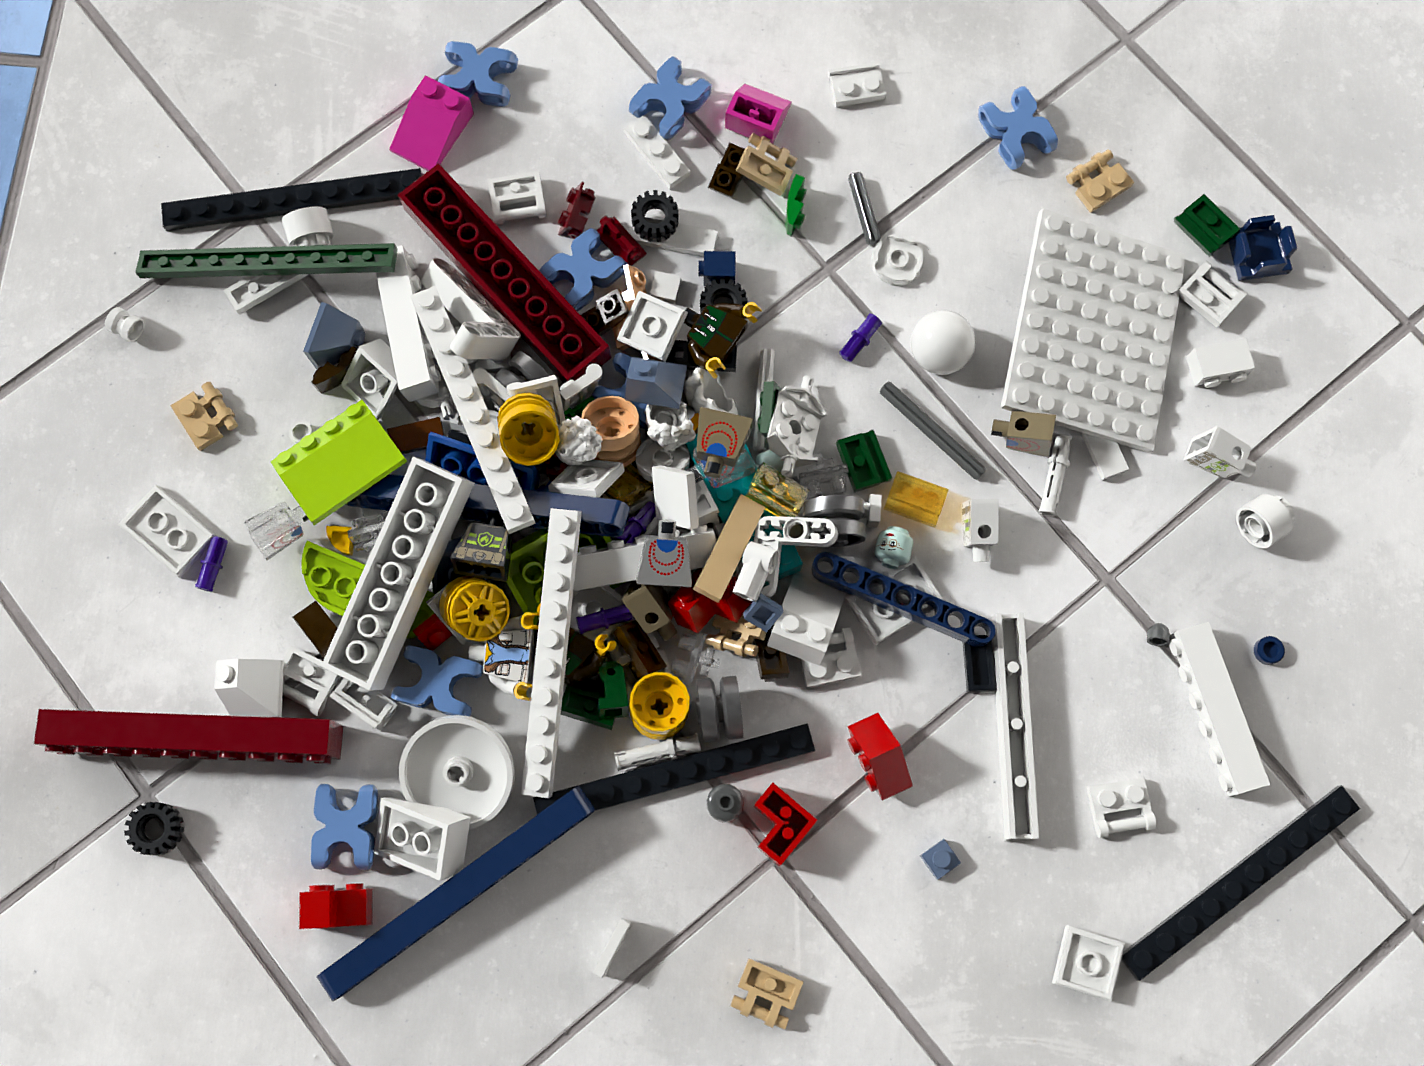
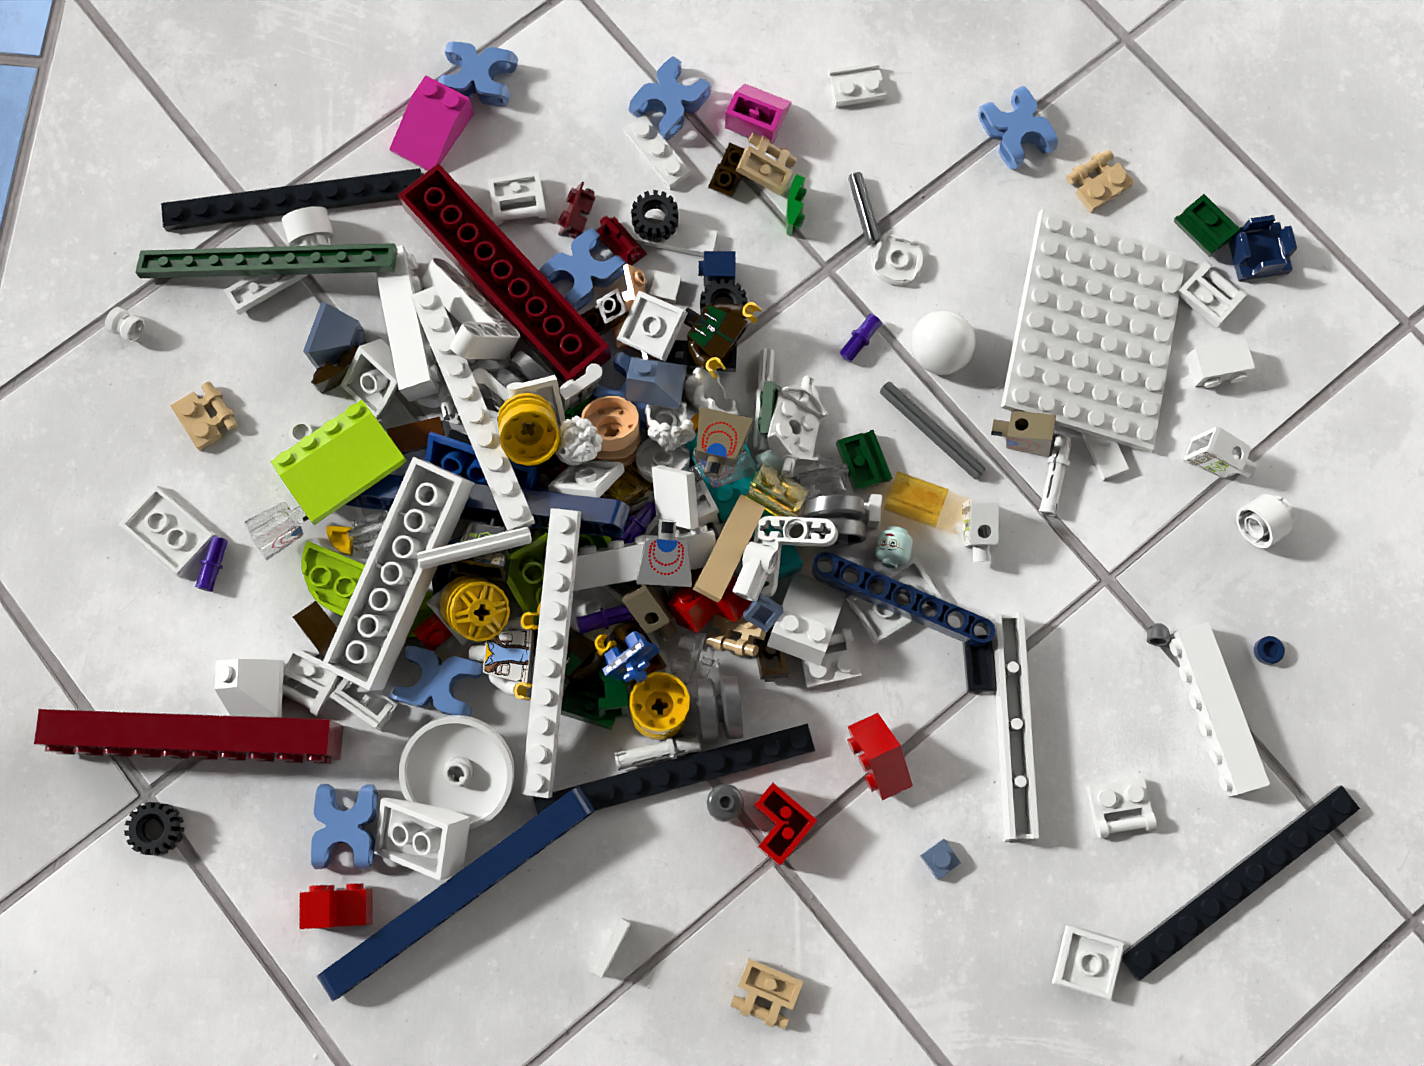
(474, 548): none -> white axle
(631, 662): none -> blue hips

